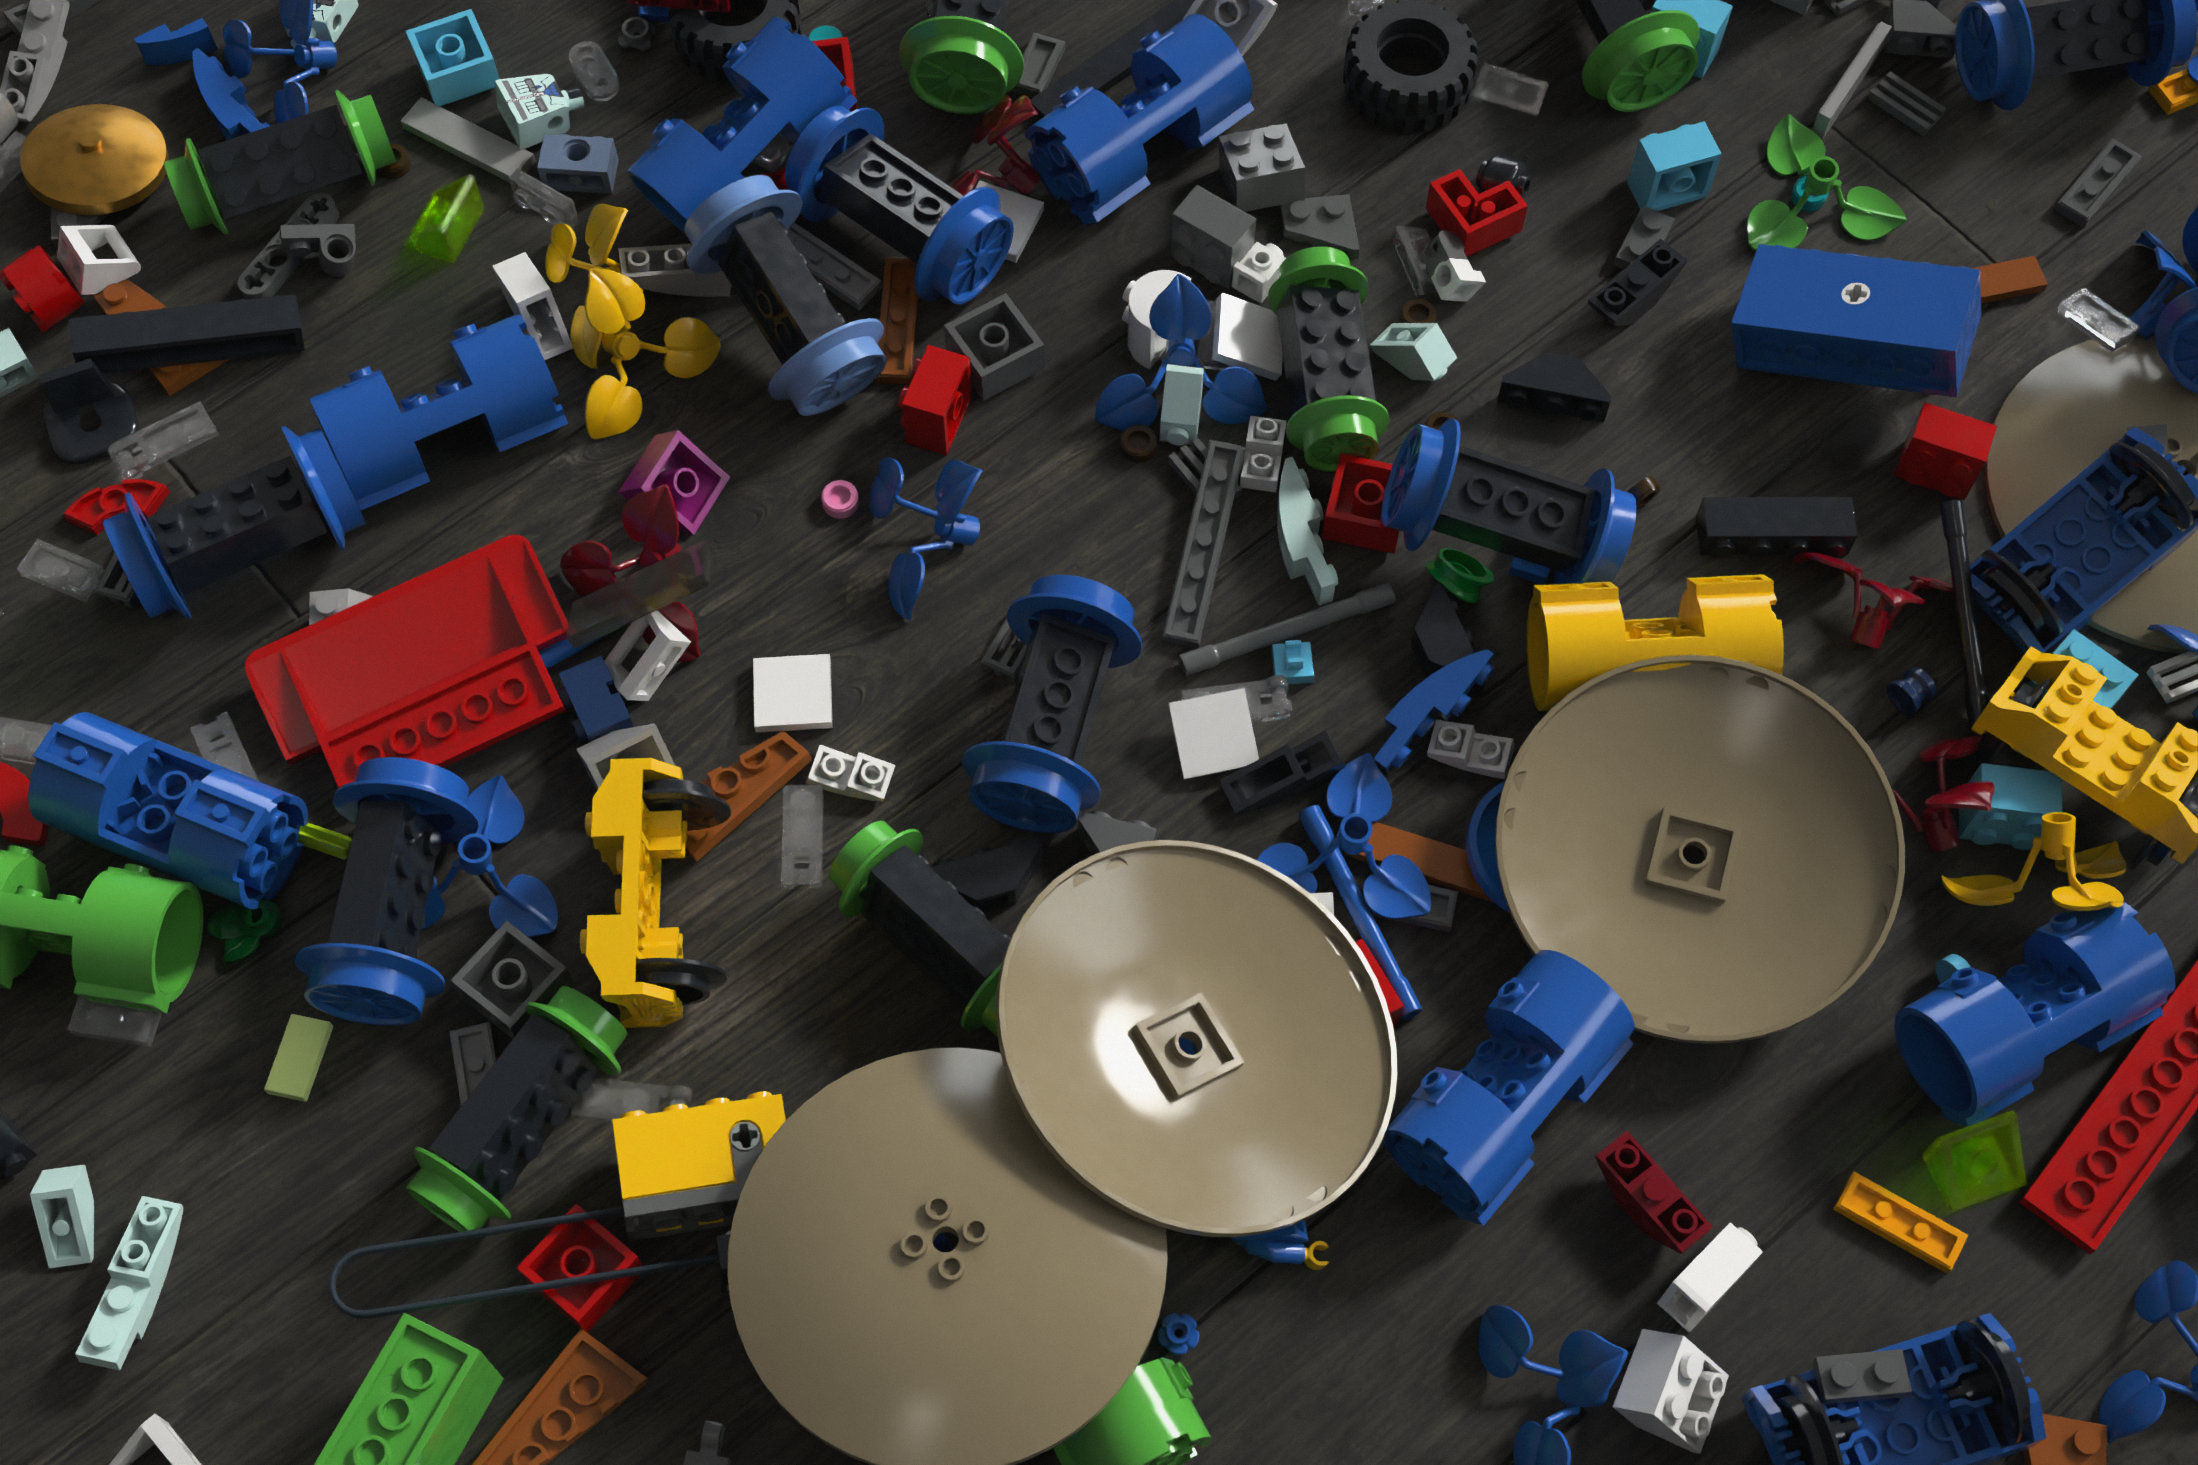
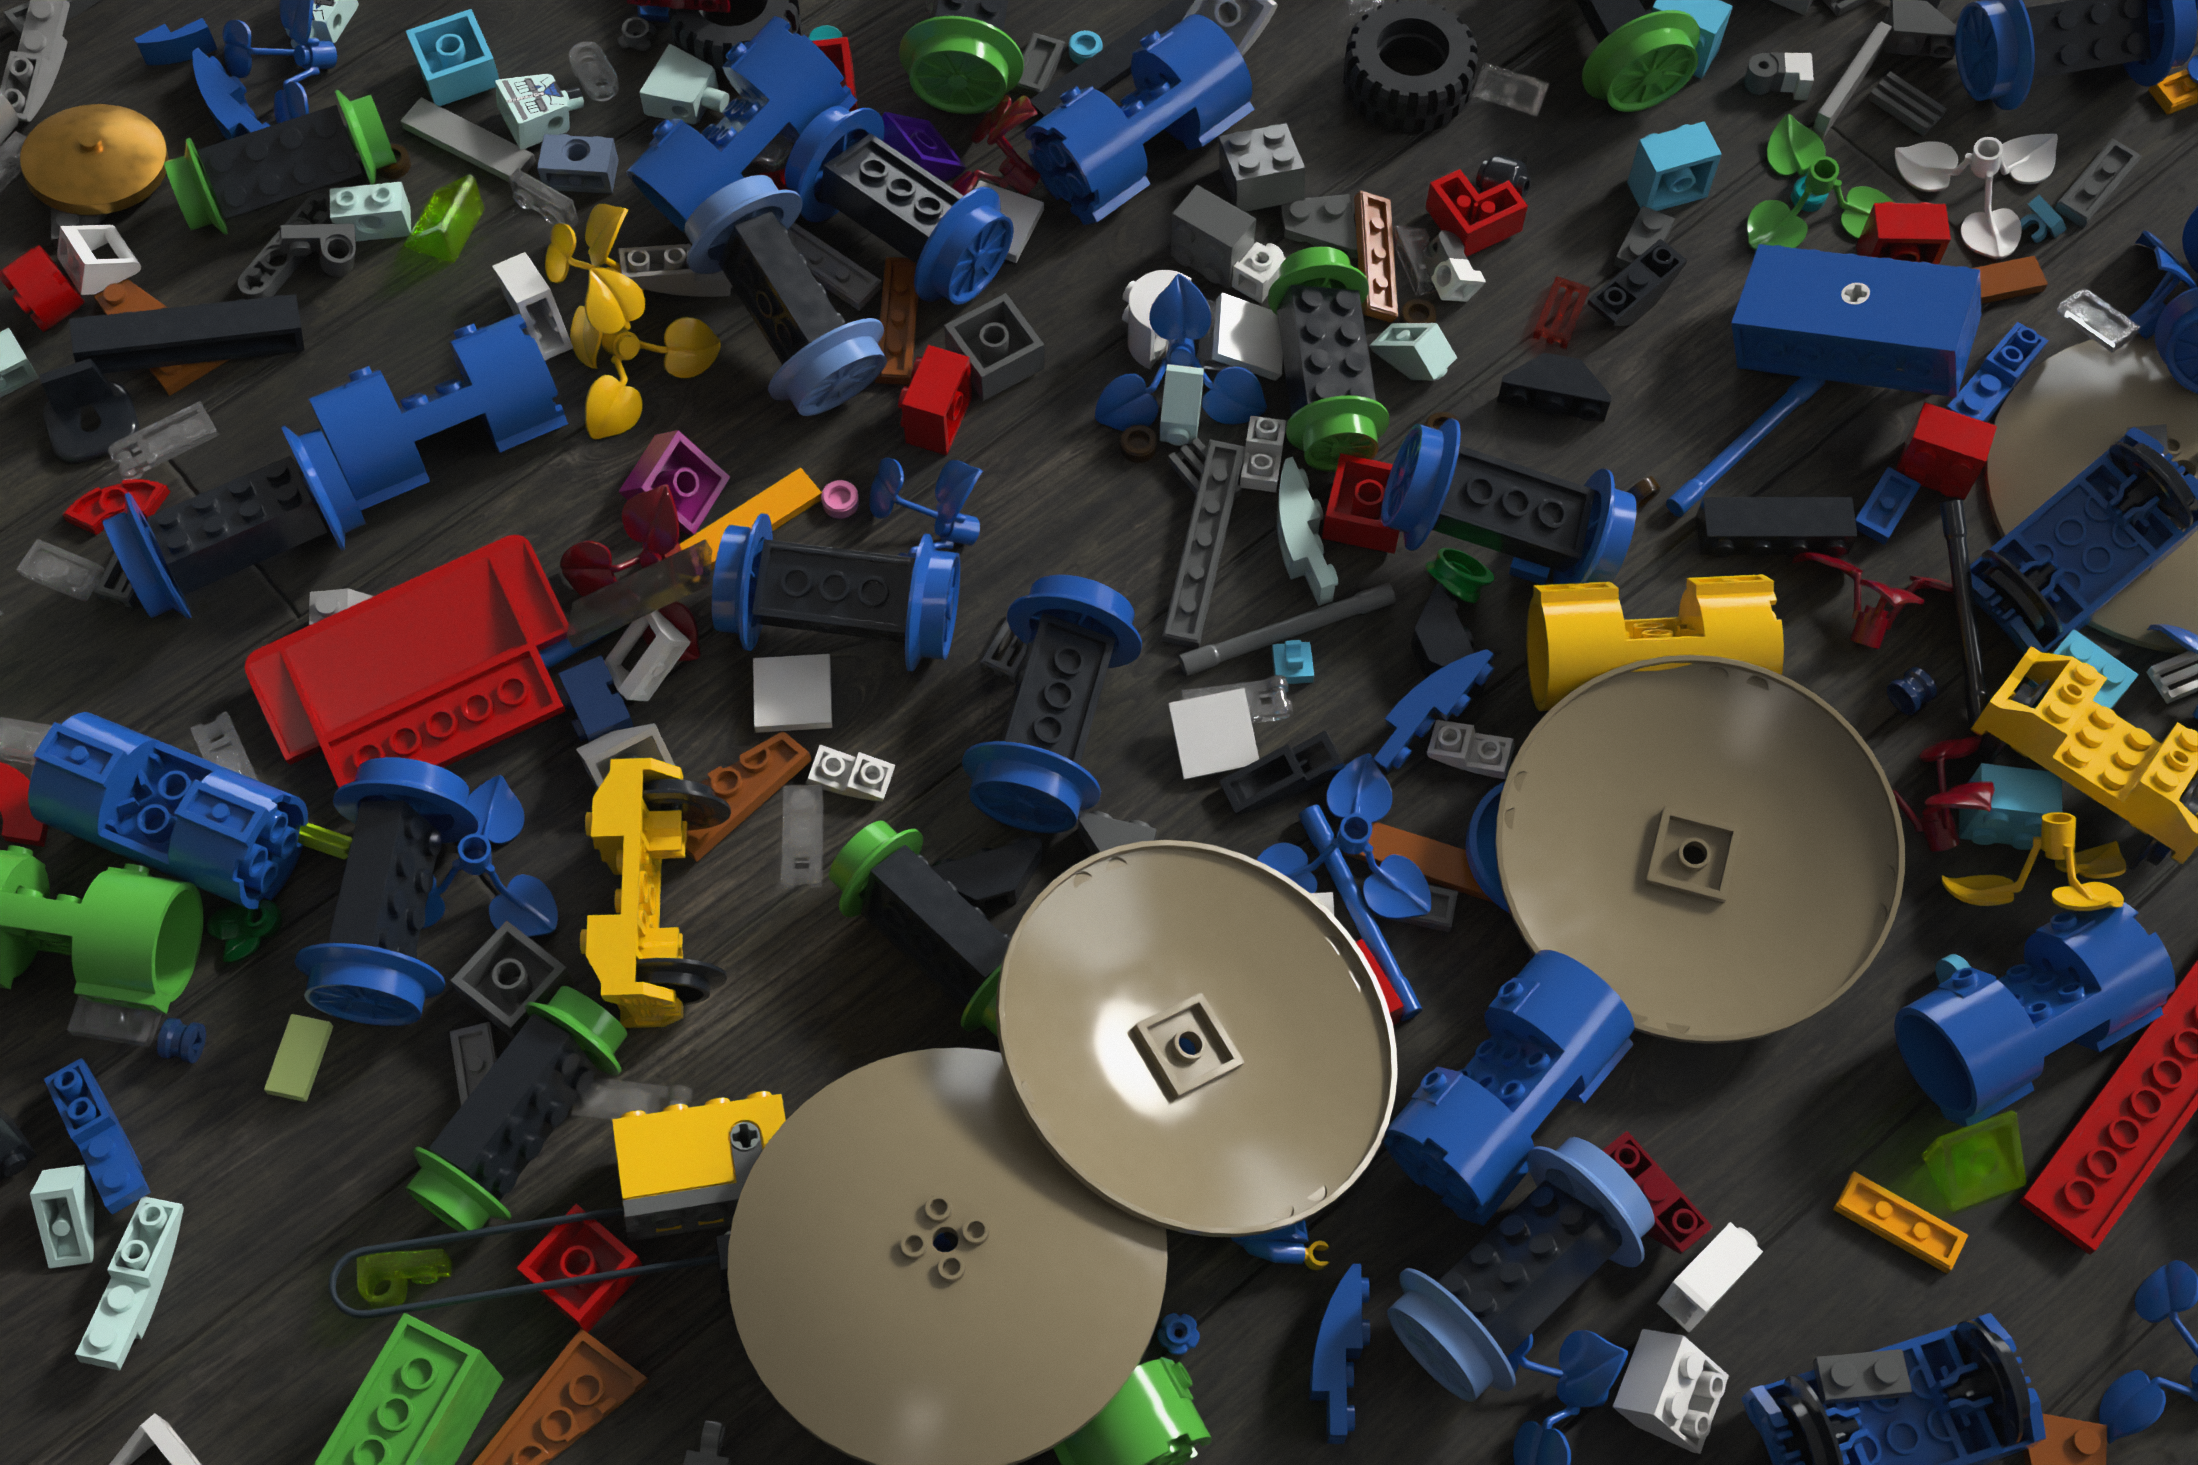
(98, 1135): none -> blue slope
(181, 1040): none -> dark blue wheel
(374, 209): none -> light aqua brick
(418, 1265): none -> clear neon green plate
(681, 88): none -> light aqua torso
(780, 501): none -> light orange tile
(835, 591): none -> brick
(921, 144): none -> dark purple slope
(1084, 46): none -> medium azure tile
(1339, 1338): none -> blue slope
(1376, 255): none -> dark orange tile
(1522, 1269): none -> brick
(1553, 334): none -> clear red tile
(1695, 488): none -> blue piece
(1780, 74): none -> leg
(1886, 505): none -> blue plate
(1906, 232): none -> red brick
(1999, 373): none -> blue slope
(2026, 158): none -> white plant
(2045, 217): none -> medium azure tile

